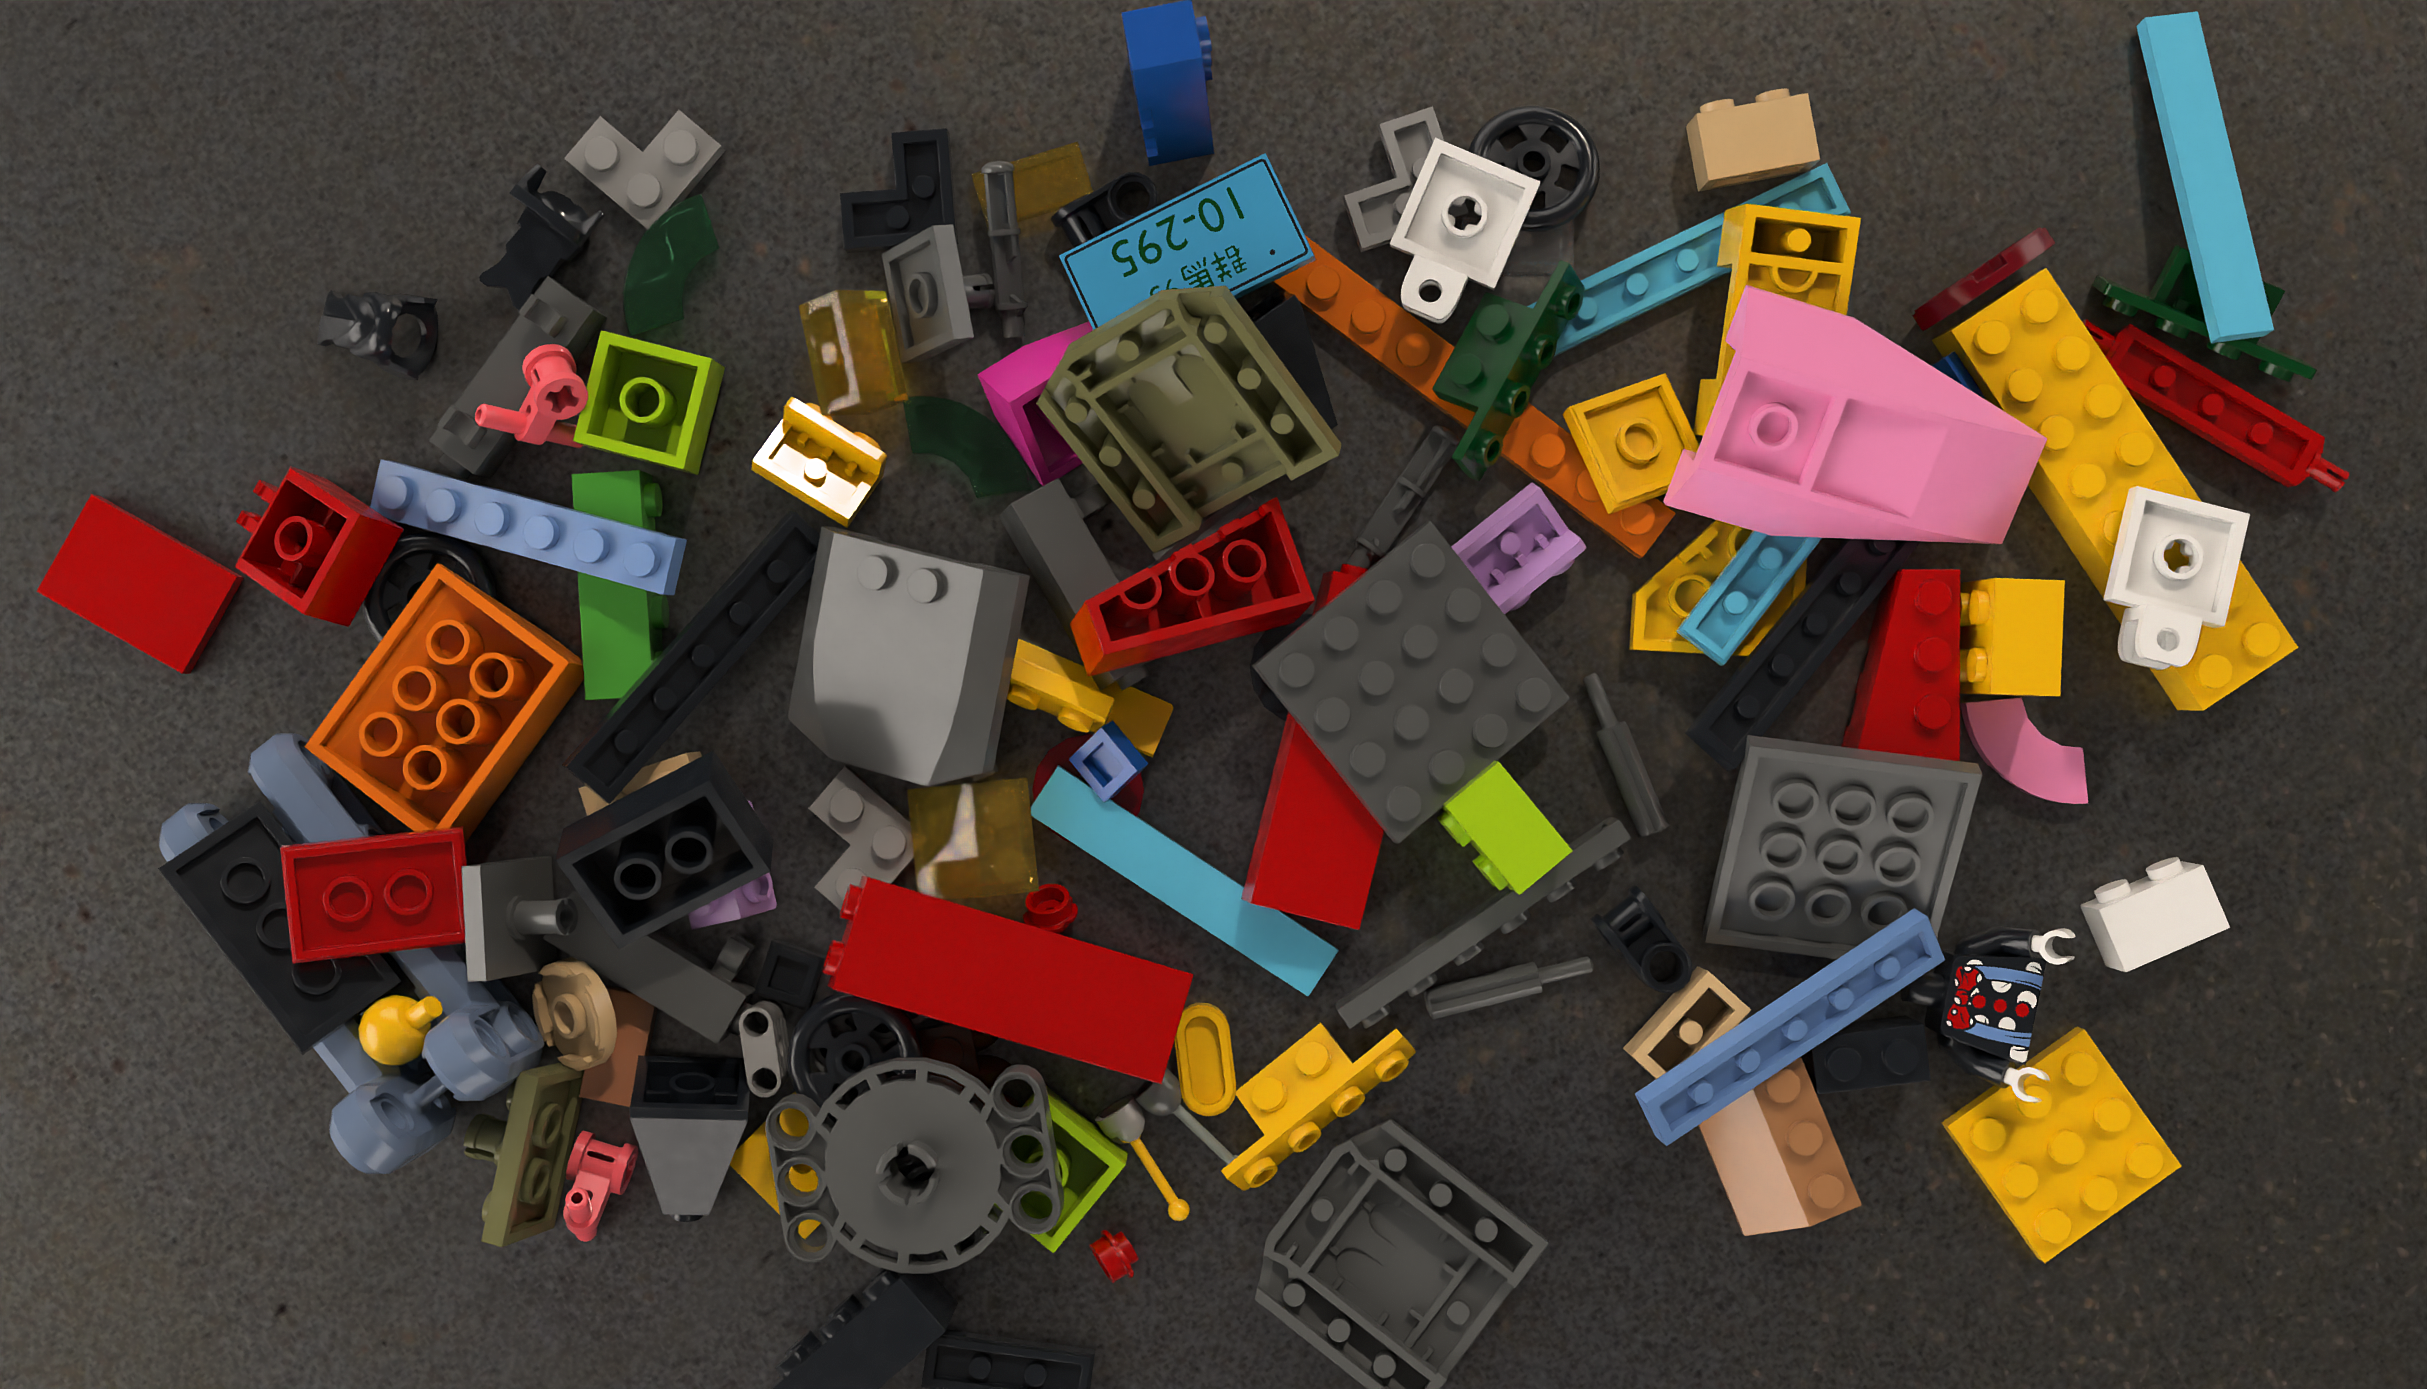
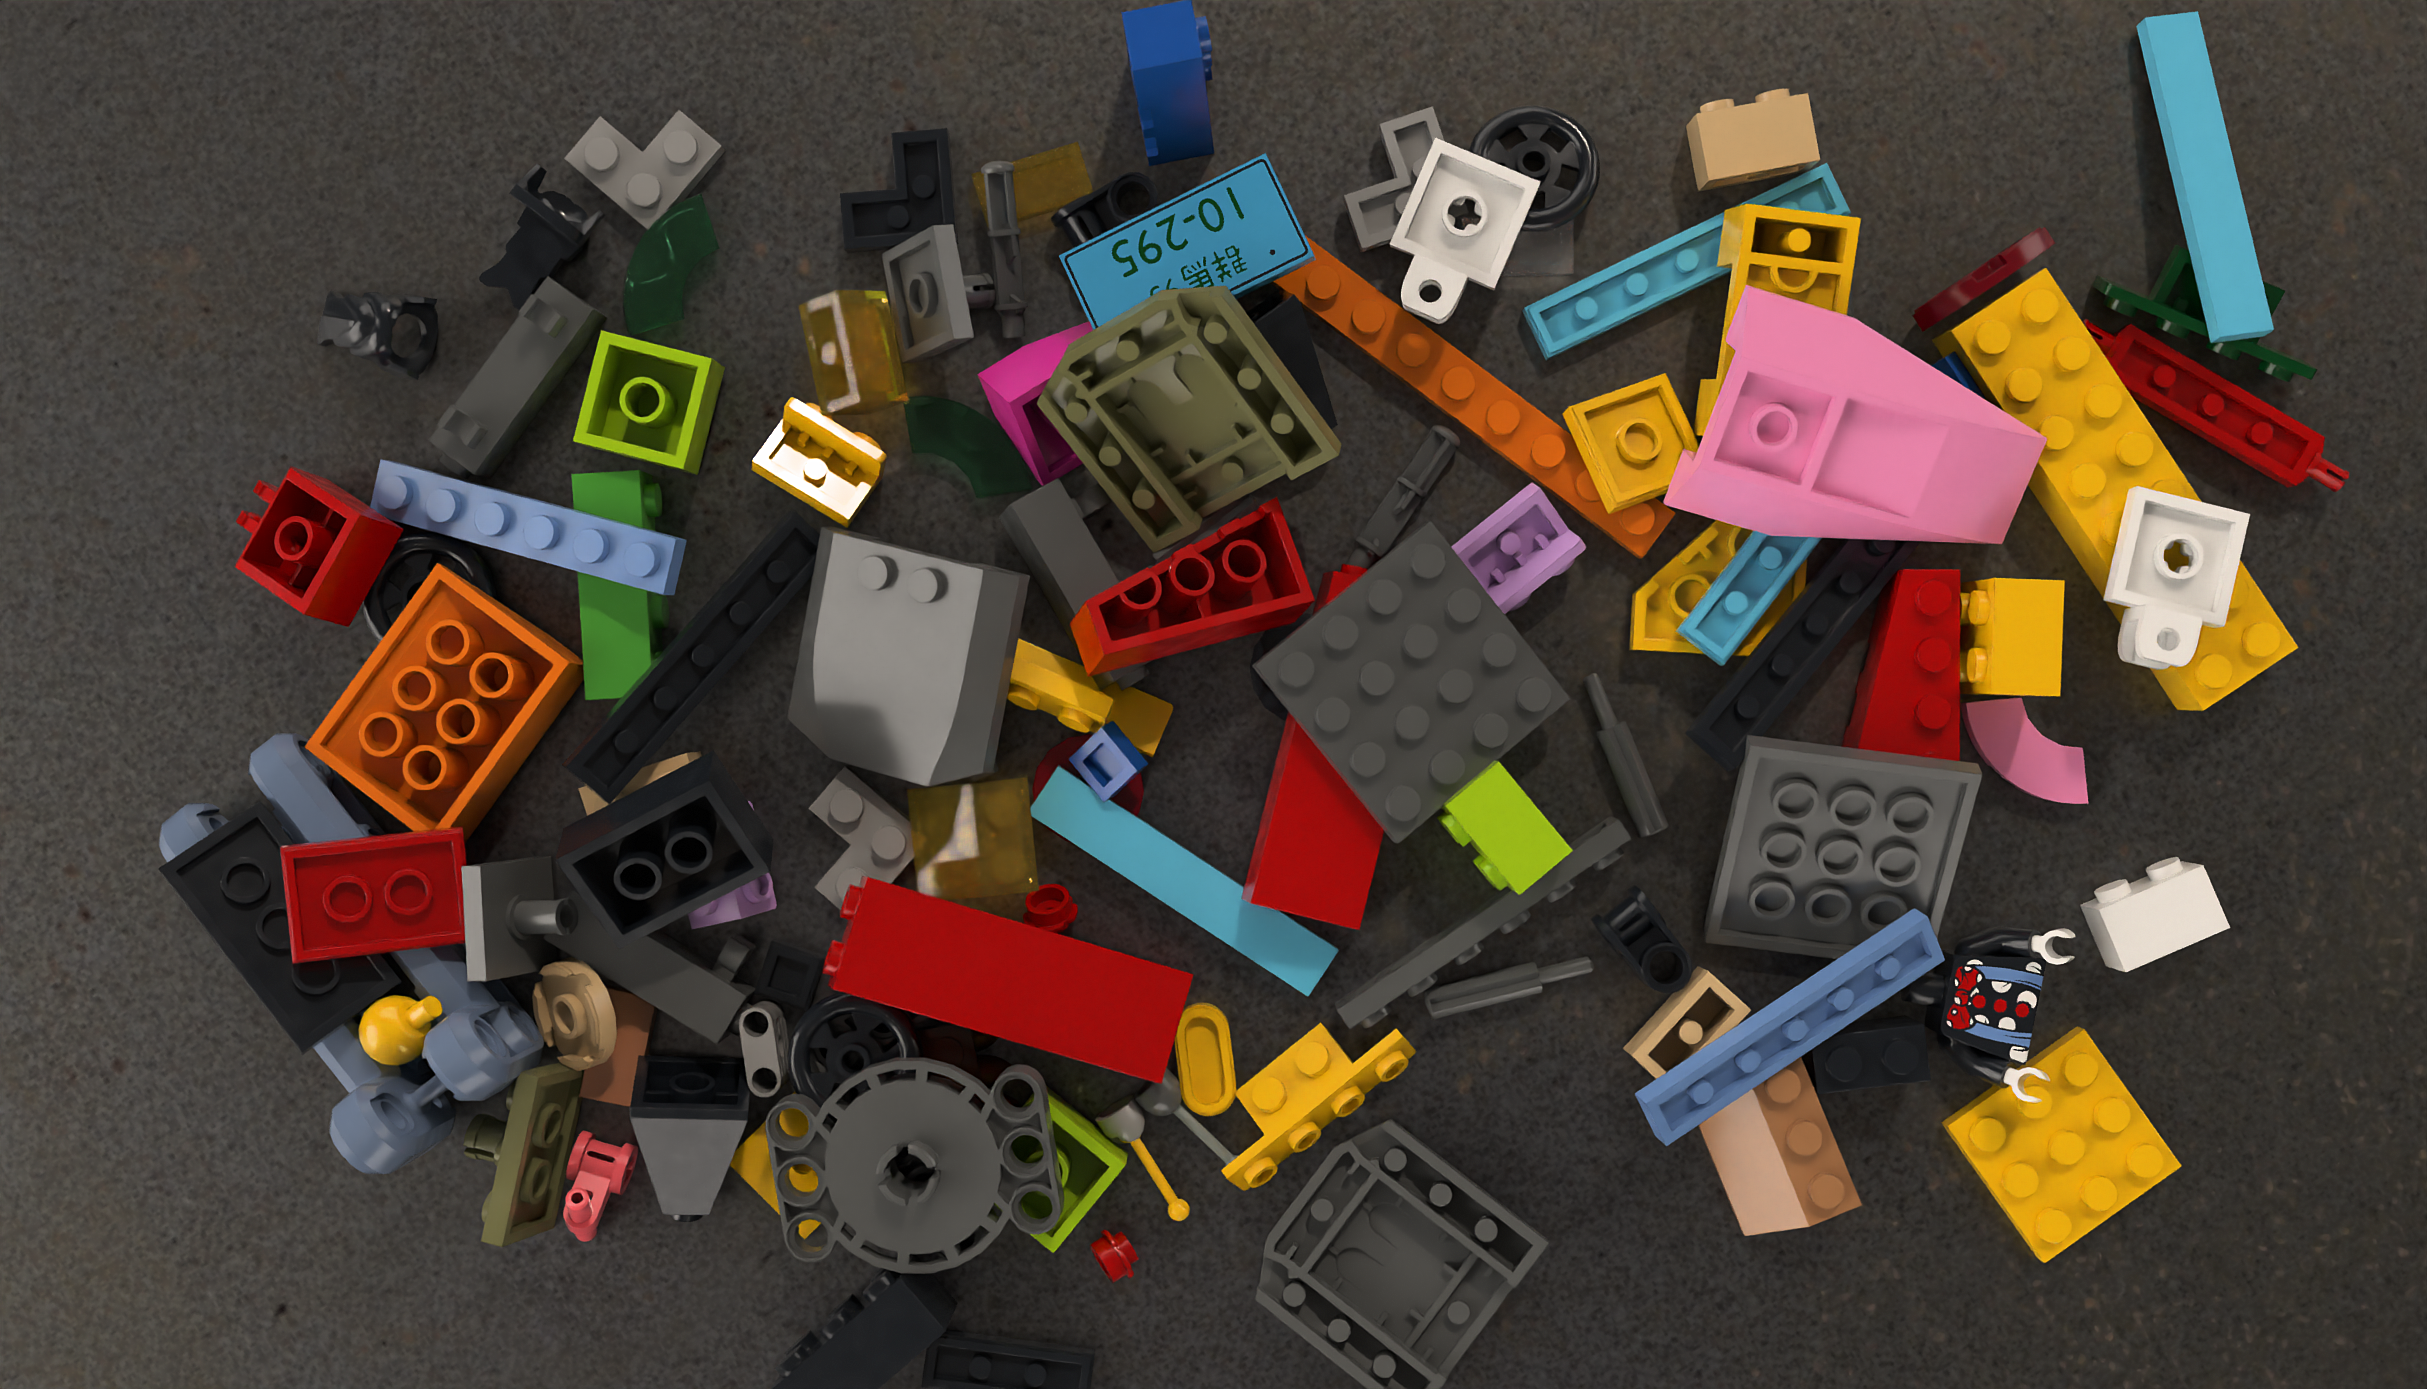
(140, 584): red tile -> none
(553, 396): coral piece -> none
(1500, 362): dark green bracket -> none

